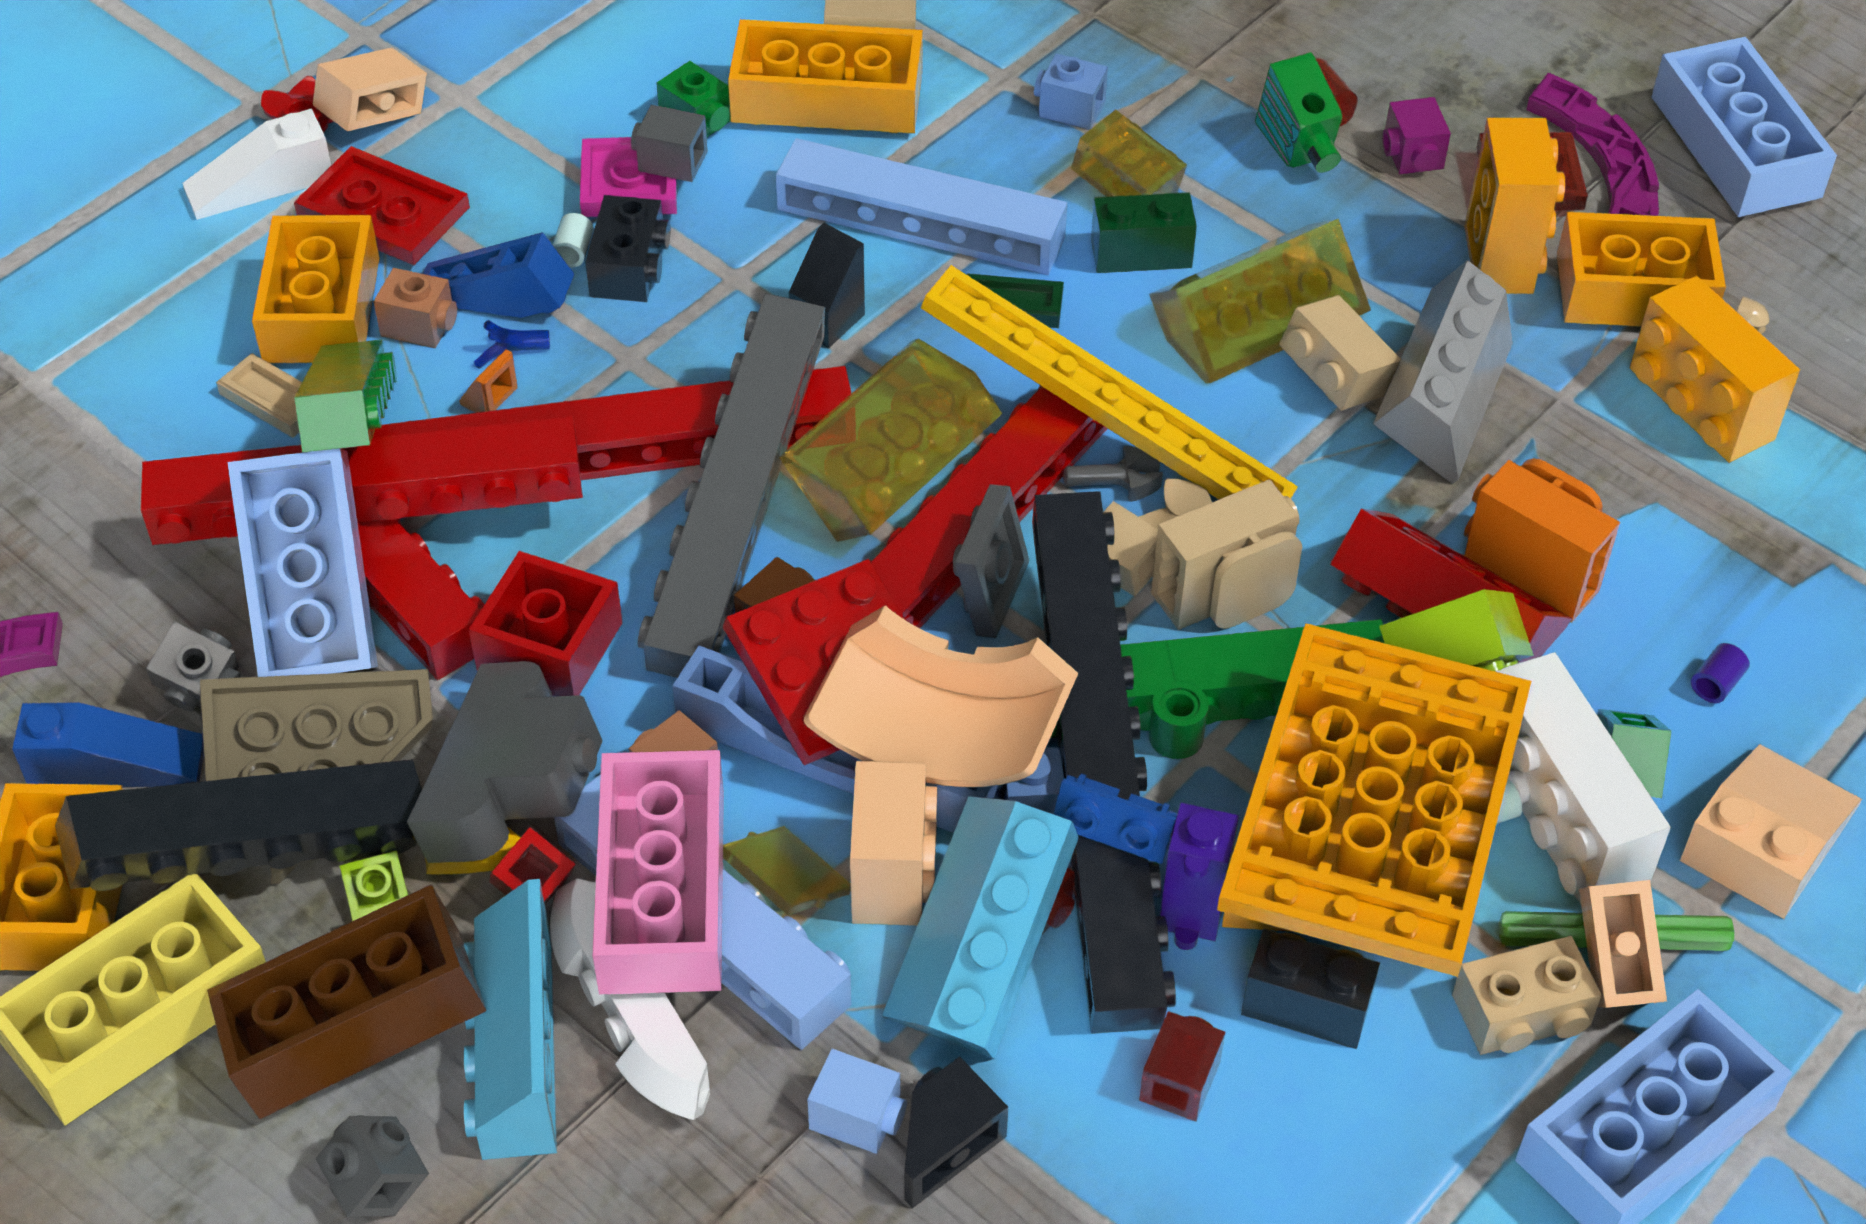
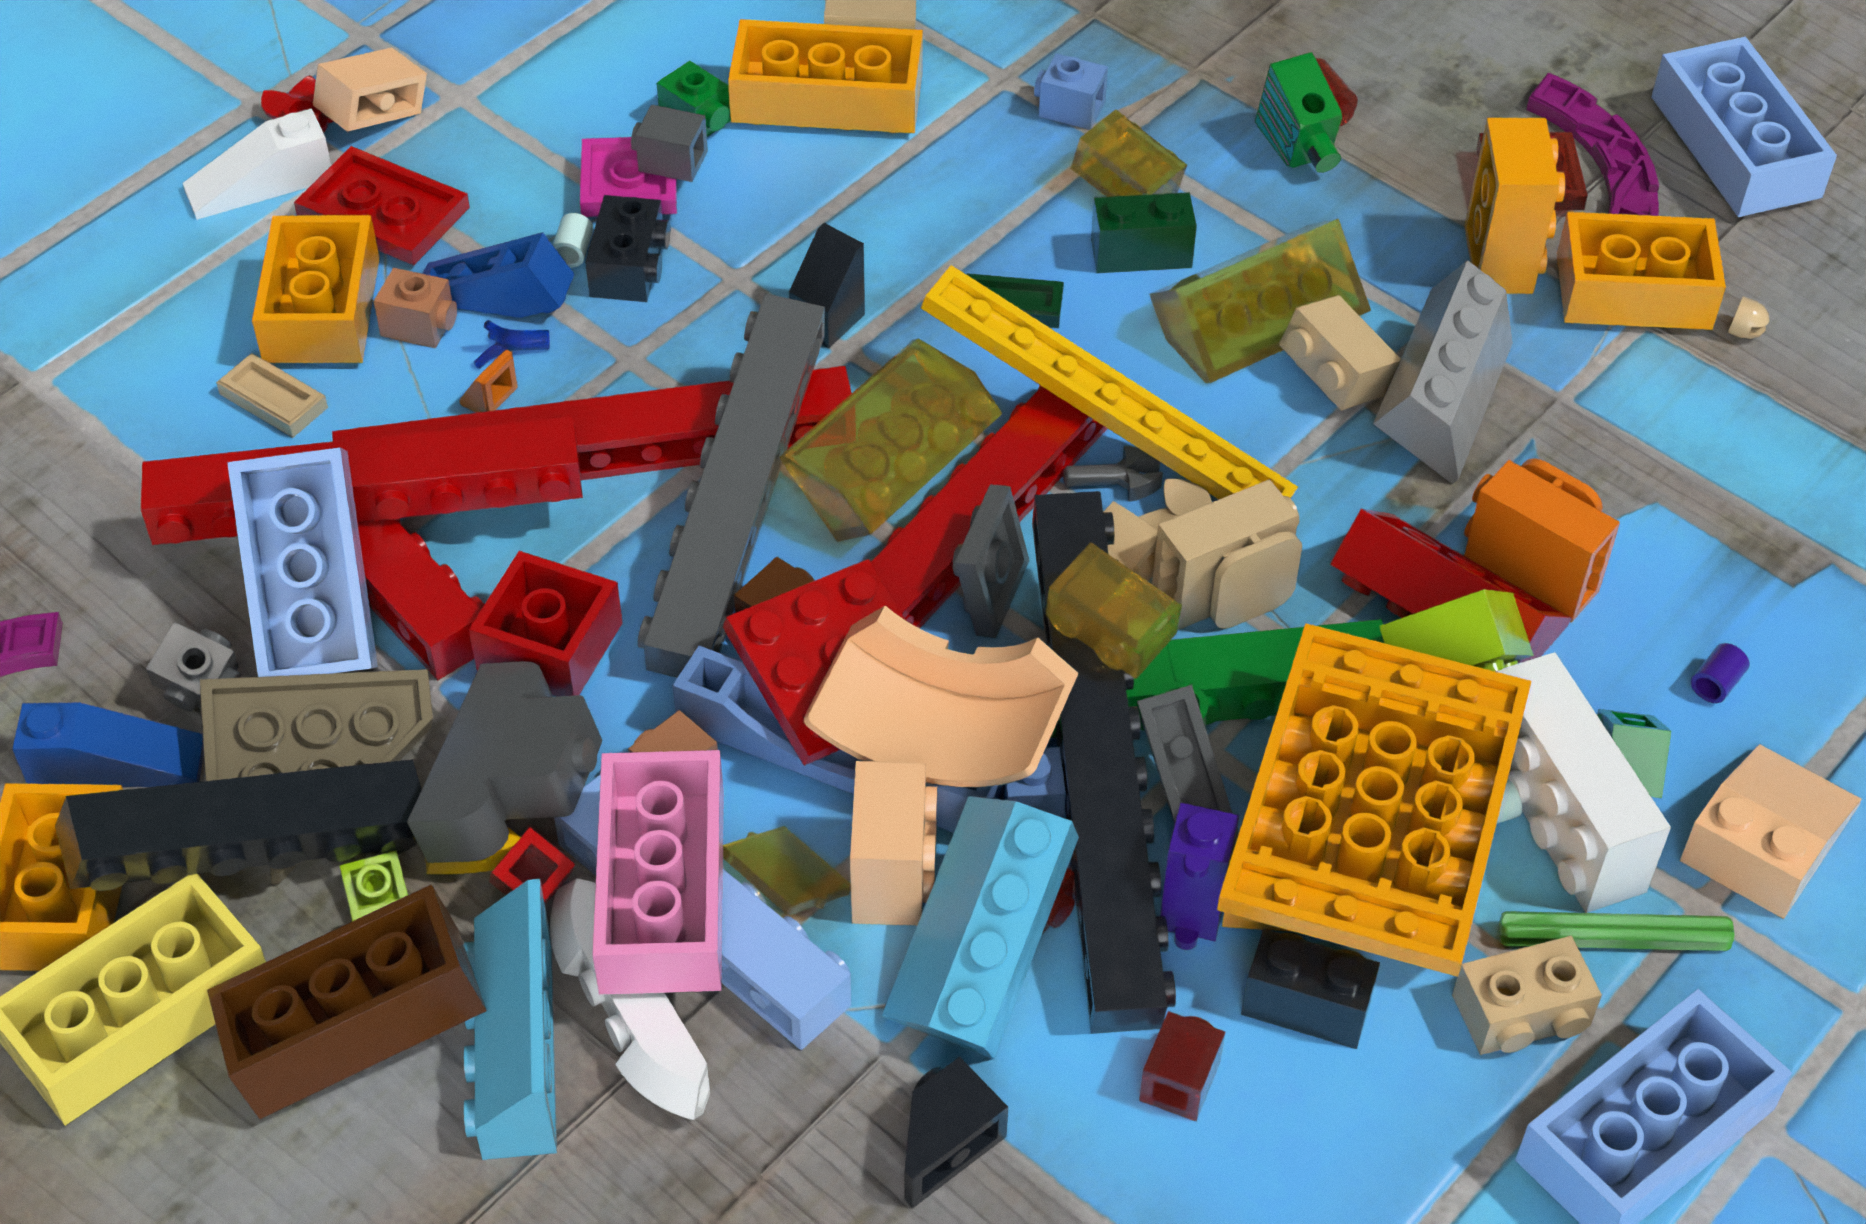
(344, 395): brick -> none
(371, 1166): dark grey brick -> none
(856, 1101): light blue brick -> none
(921, 206): light blue brick -> none
(1112, 611): none -> clear yellow brick
(1128, 825): blue hinge -> none
(1183, 751): none -> dark grey plate
(1416, 135): magenta brick -> none
(1623, 943): light nougat brick -> none
(1713, 368): light orange brick -> none

